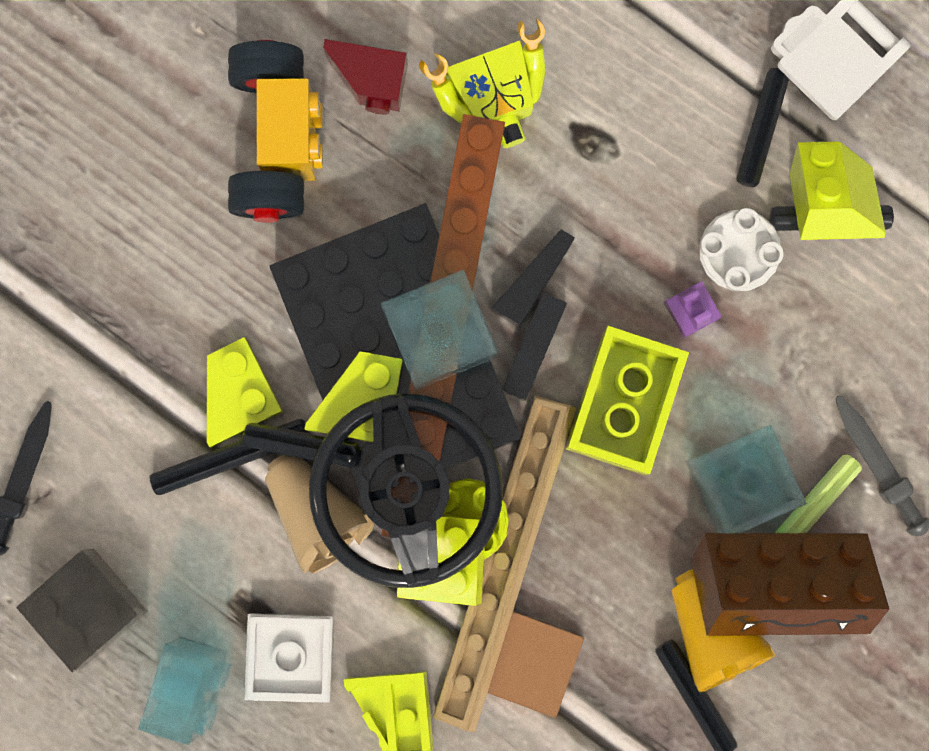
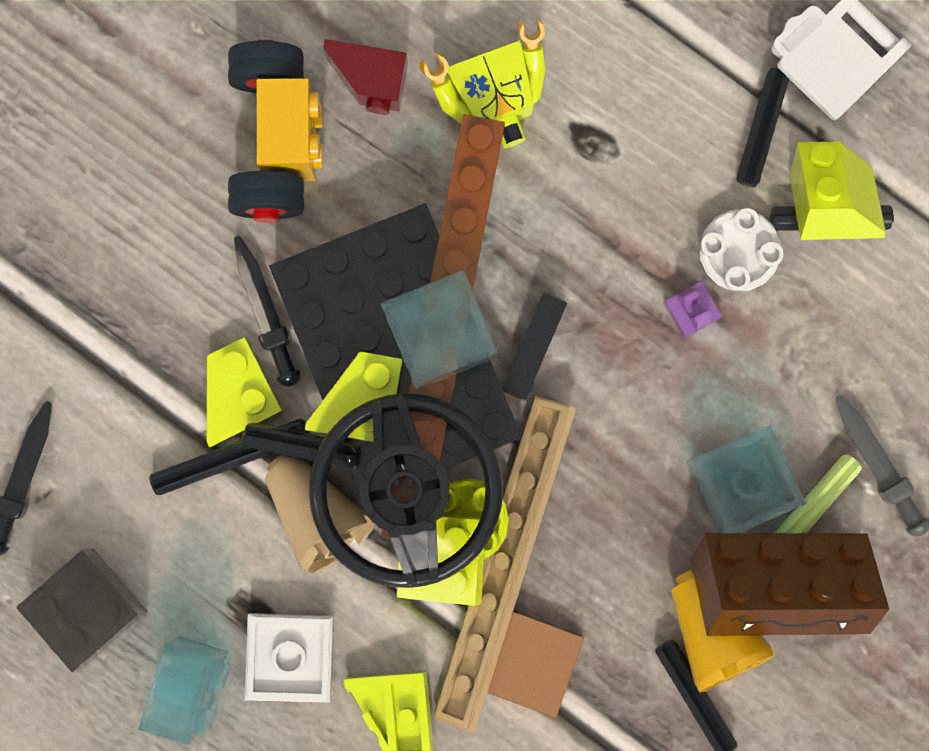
(273, 337): none -> black sword
(526, 289): black piece -> none
(627, 400): neon yellow brick -> none

